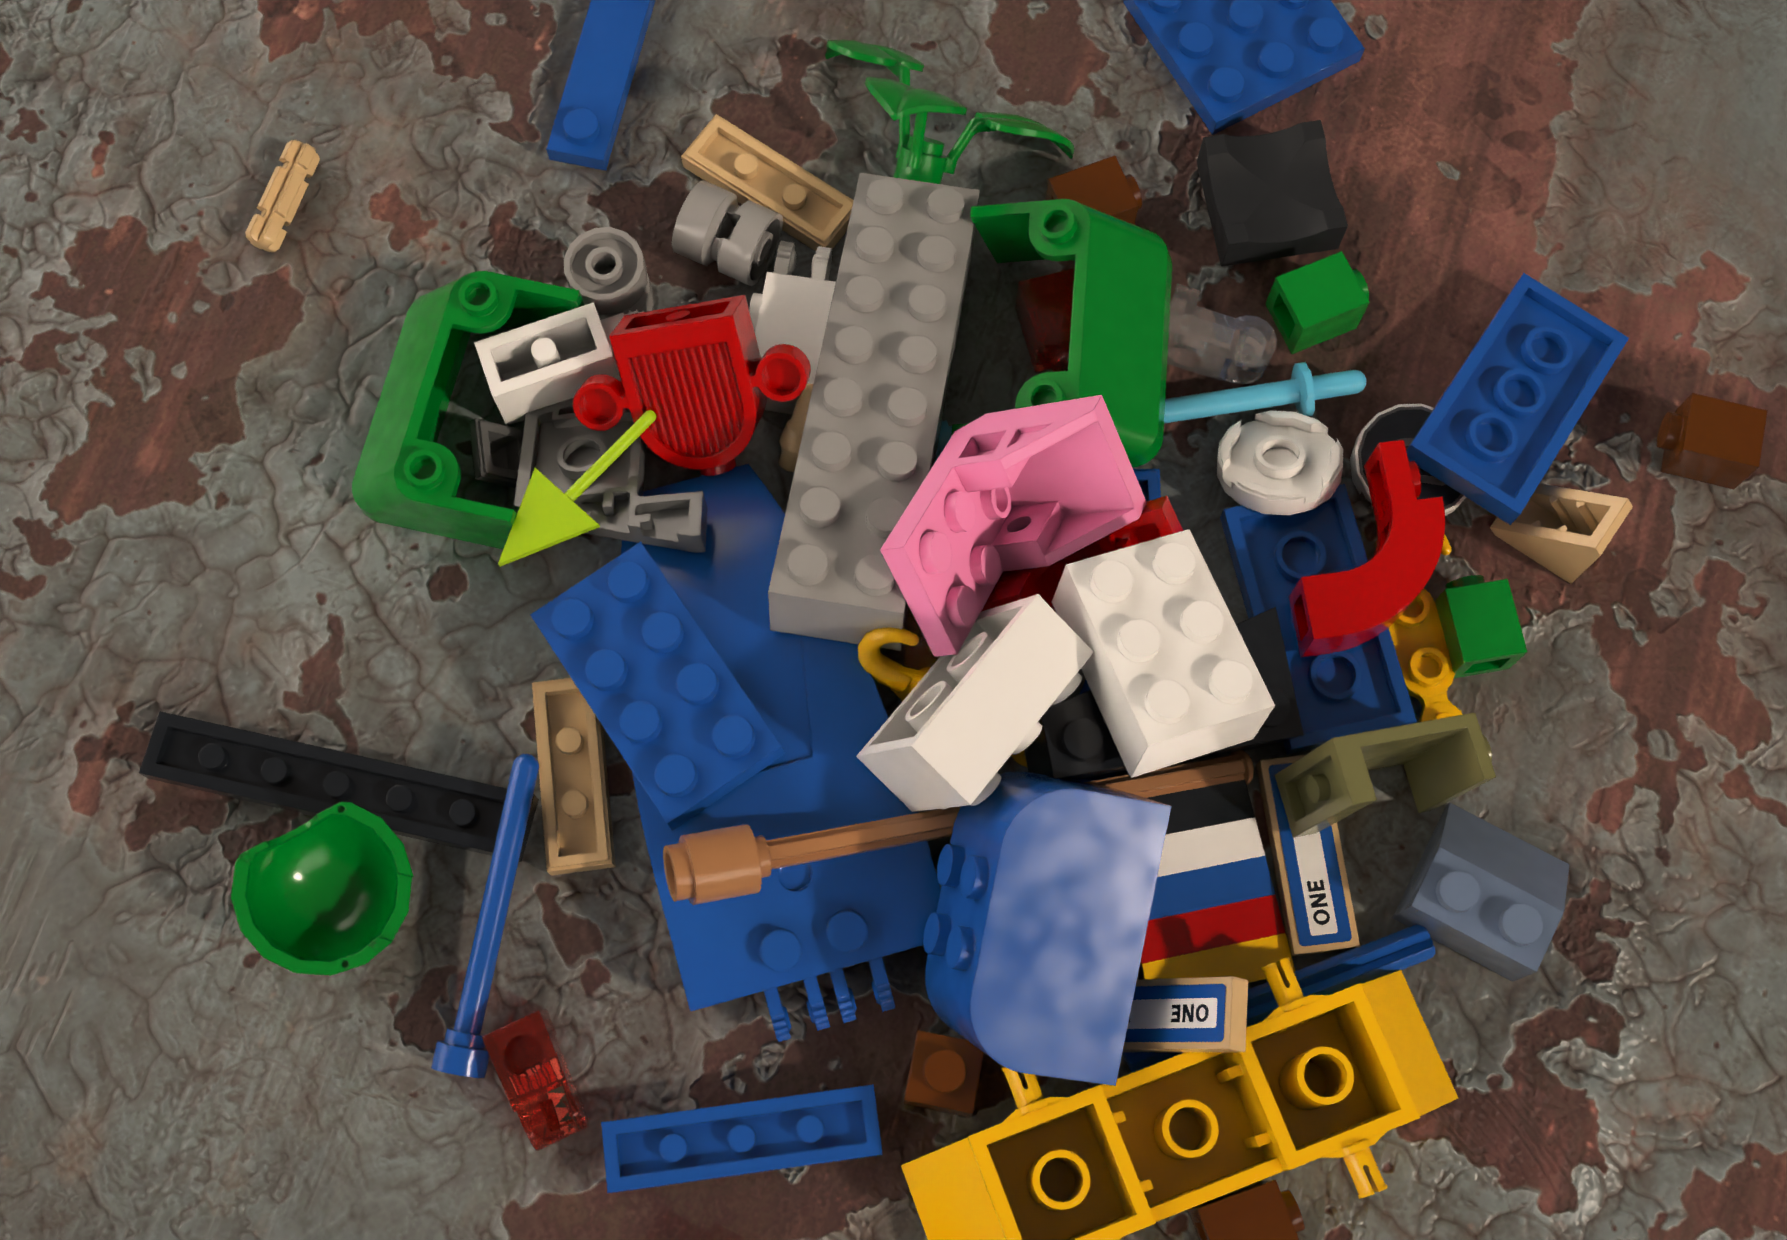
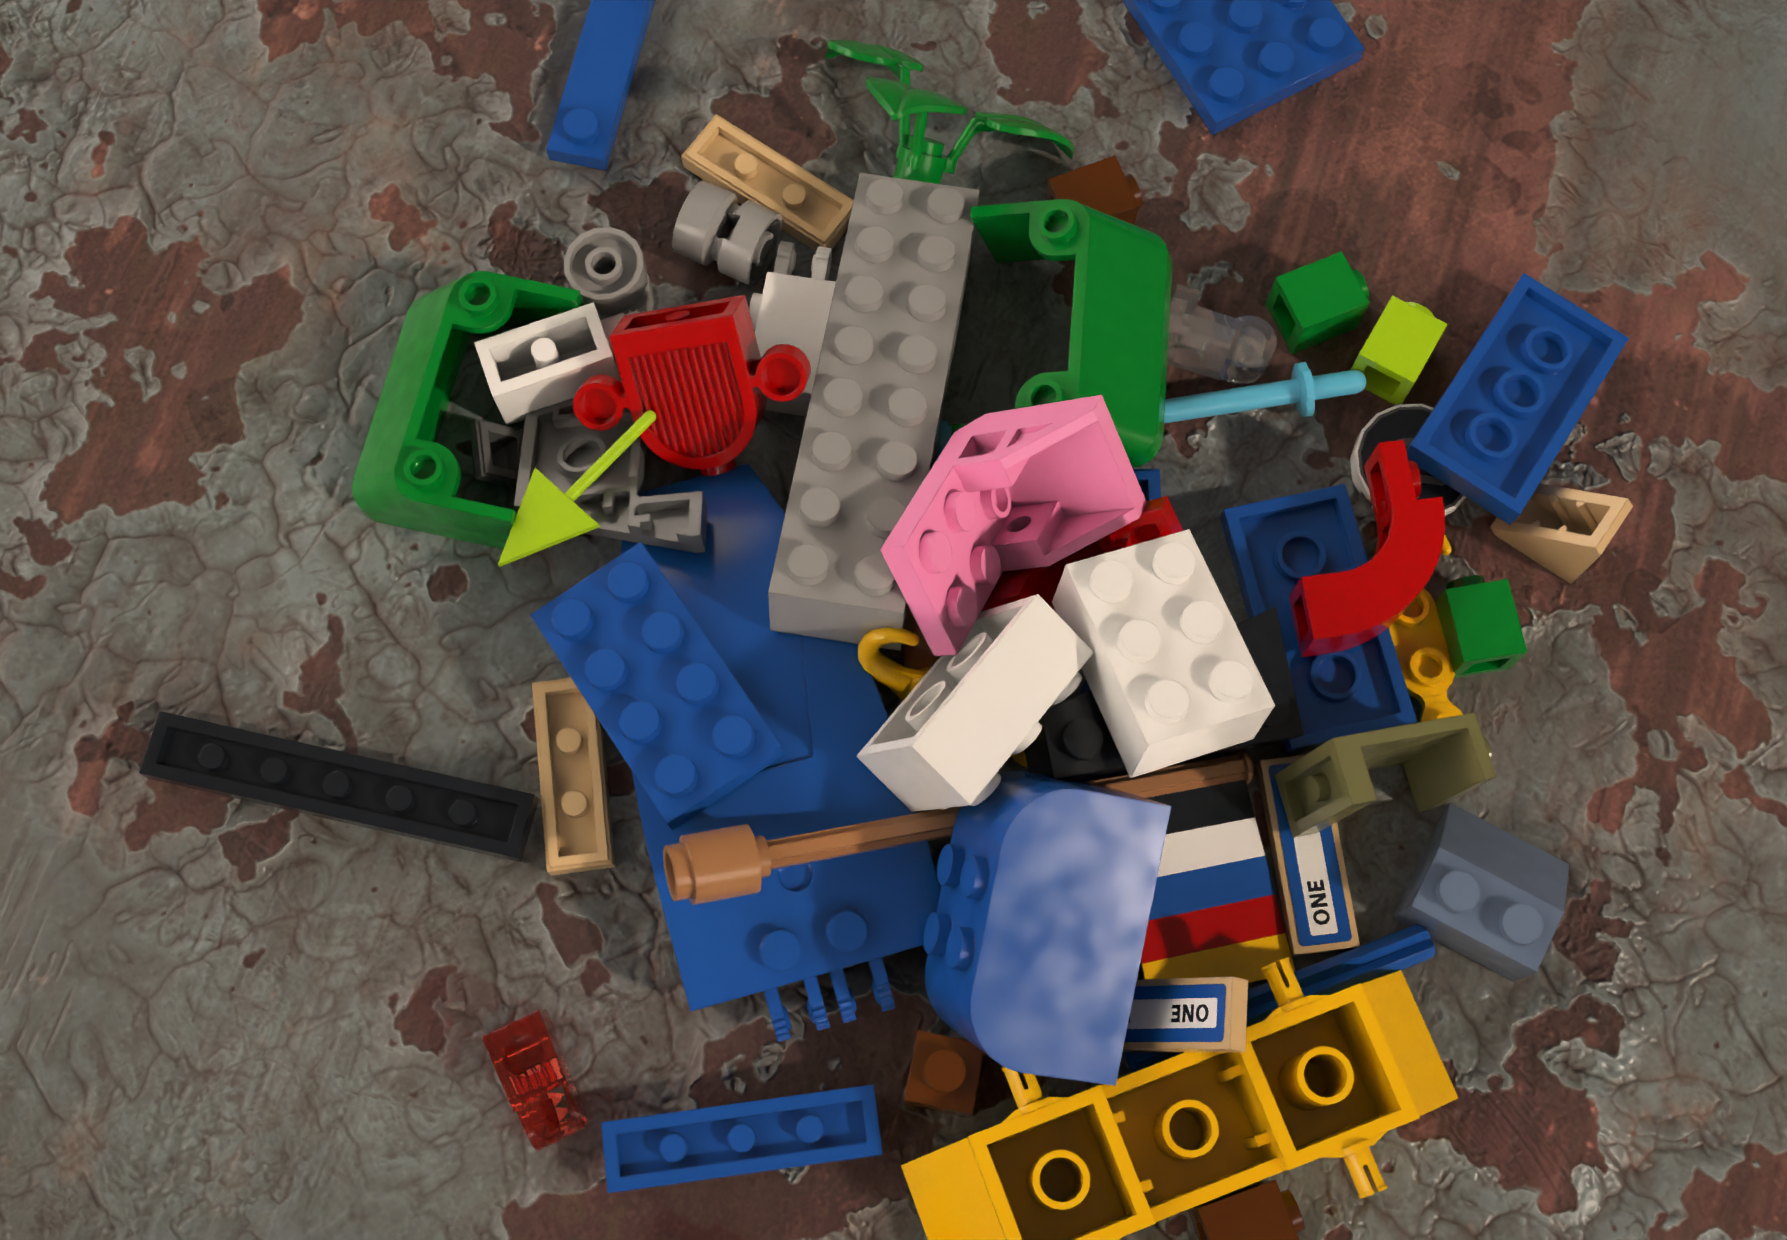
(282, 196): tan axle -> none
(324, 892): green cylinder -> none
(463, 1047): blue piece -> none
(793, 431): tan piece -> none
(1045, 318): clear red brick -> none
(1270, 194): black brick -> none
(1279, 463): white tile -> none
(1398, 349): none -> lime brick
(1712, 440): reddish brown brick -> none

